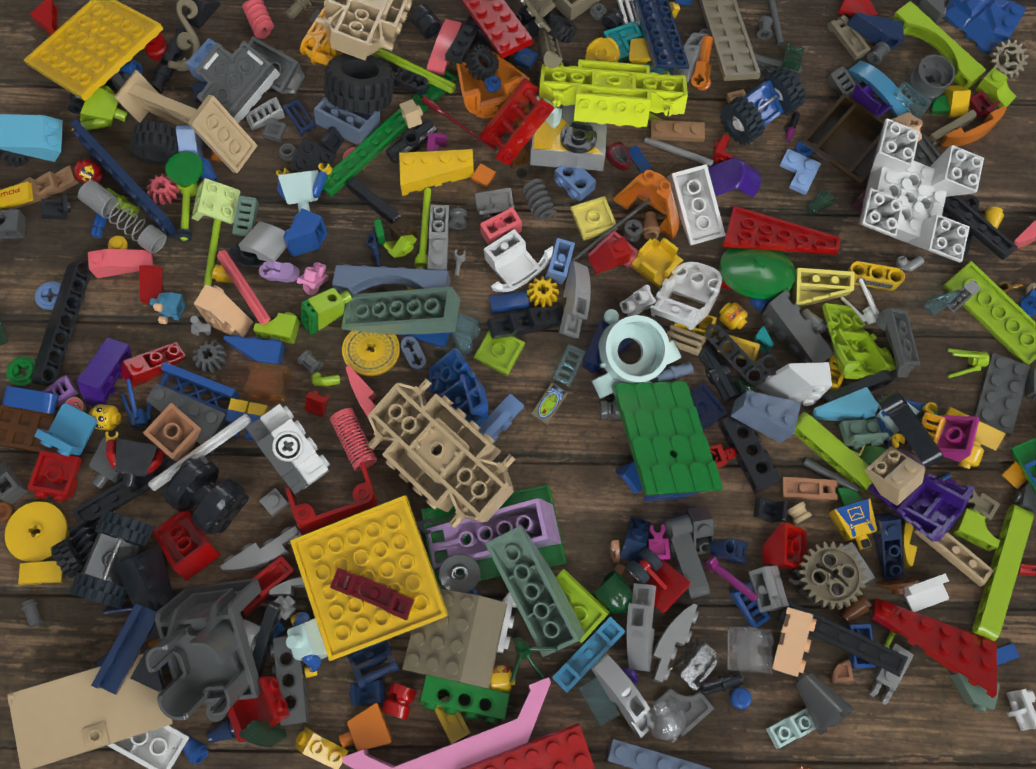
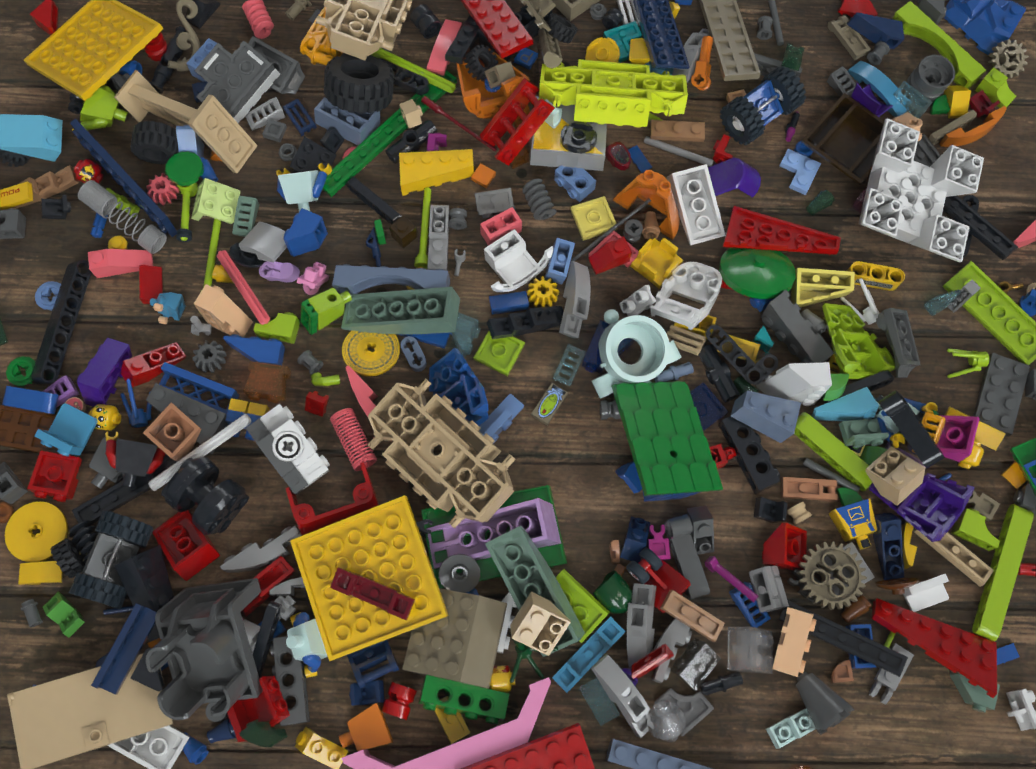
(64, 614): none -> bright green slope
(274, 502): light grey plate -> none
(400, 247): lime bracket -> none
(499, 74): none -> dark tan brick
(539, 624): none -> tan slope
(651, 661): none -> red slope
(692, 615): none -> medium nougat plate
(729, 550): dark blue piece -> none
(733, 316): yellow head -> none
(740, 698): blue piece -> none
(838, 387): none -> bright green brick
(903, 264): light grey arm -> none
(994, 216): yellow cone -> none

